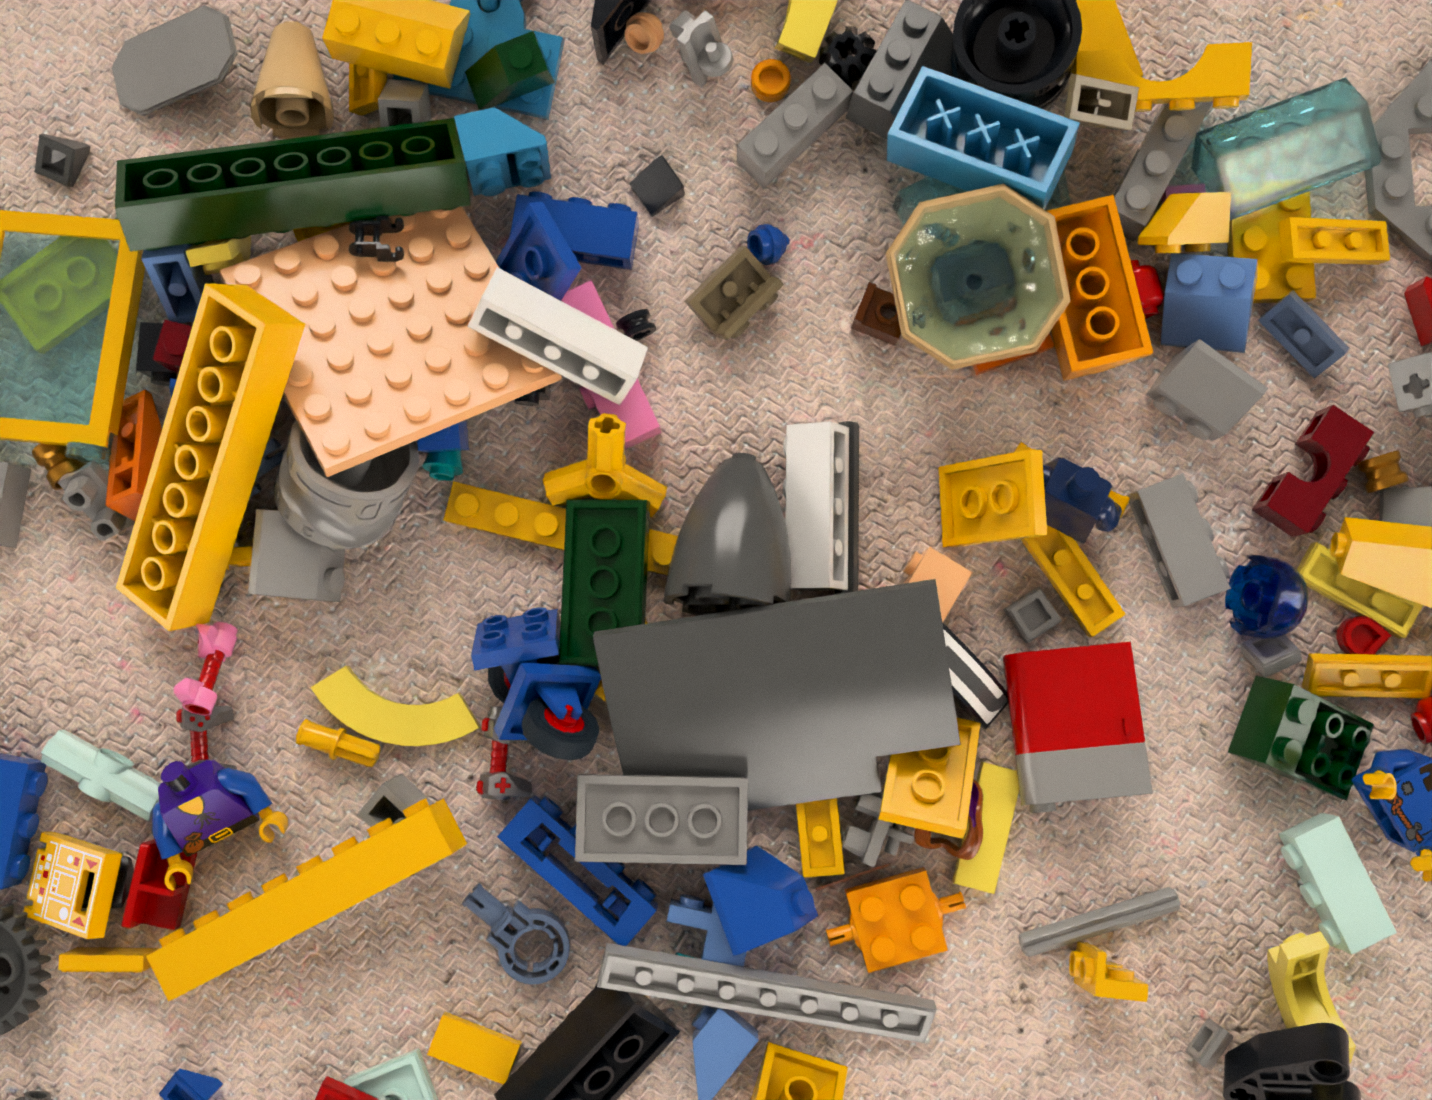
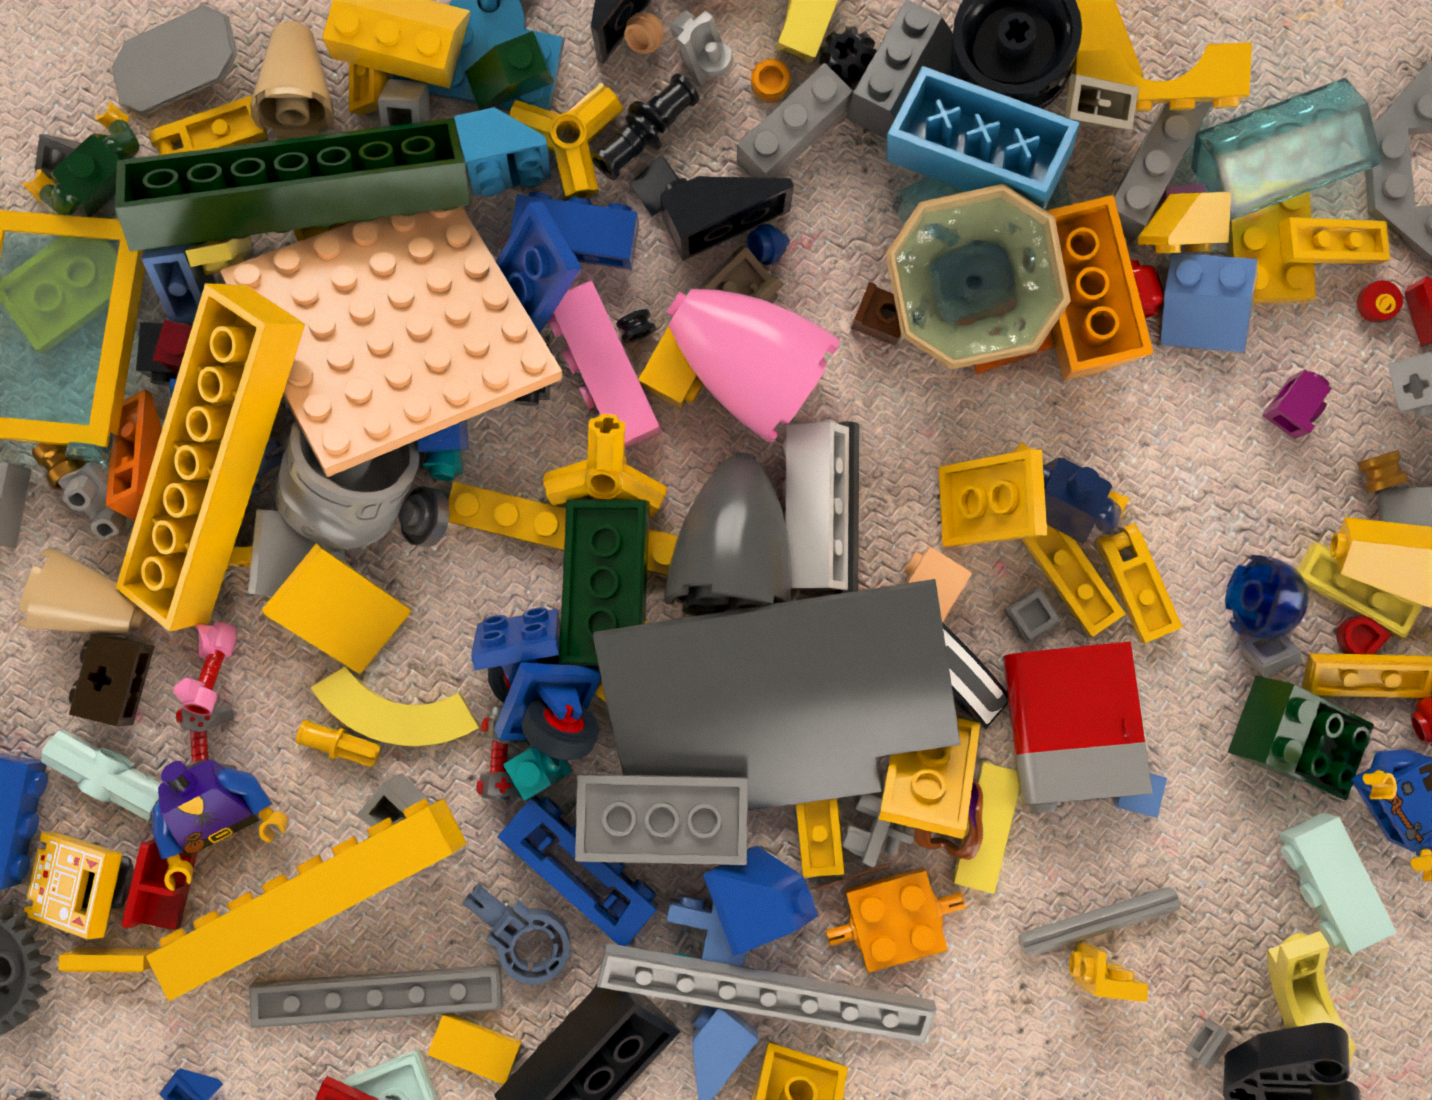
(76, 599): none -> tan cone
(89, 173): none -> dark green torso
(128, 666): none -> dark brown brick
(210, 129): none -> yellow plate
(336, 609): none -> yellow tile
(375, 228): black piece -> none
(375, 996): none -> light grey tile
(424, 516): none -> flat silver plate
(535, 771): none -> teal brick
(558, 336): white brick -> none
(587, 120): none -> yellow piece
(644, 125): none -> black piece
(670, 375): none -> yellow brick
(717, 209): none -> black slope
(751, 354): none -> bright pink cylinder
(1139, 584): none -> yellow plate
(1145, 804): none -> medium blue tile
(1179, 541): light grey brick -> none
(1205, 391): light grey slope -> none
(1299, 403): none -> magenta brick
(1303, 334): sand blue plate -> none
(1335, 445): dark red arch -> none
(1379, 301): none -> red tile

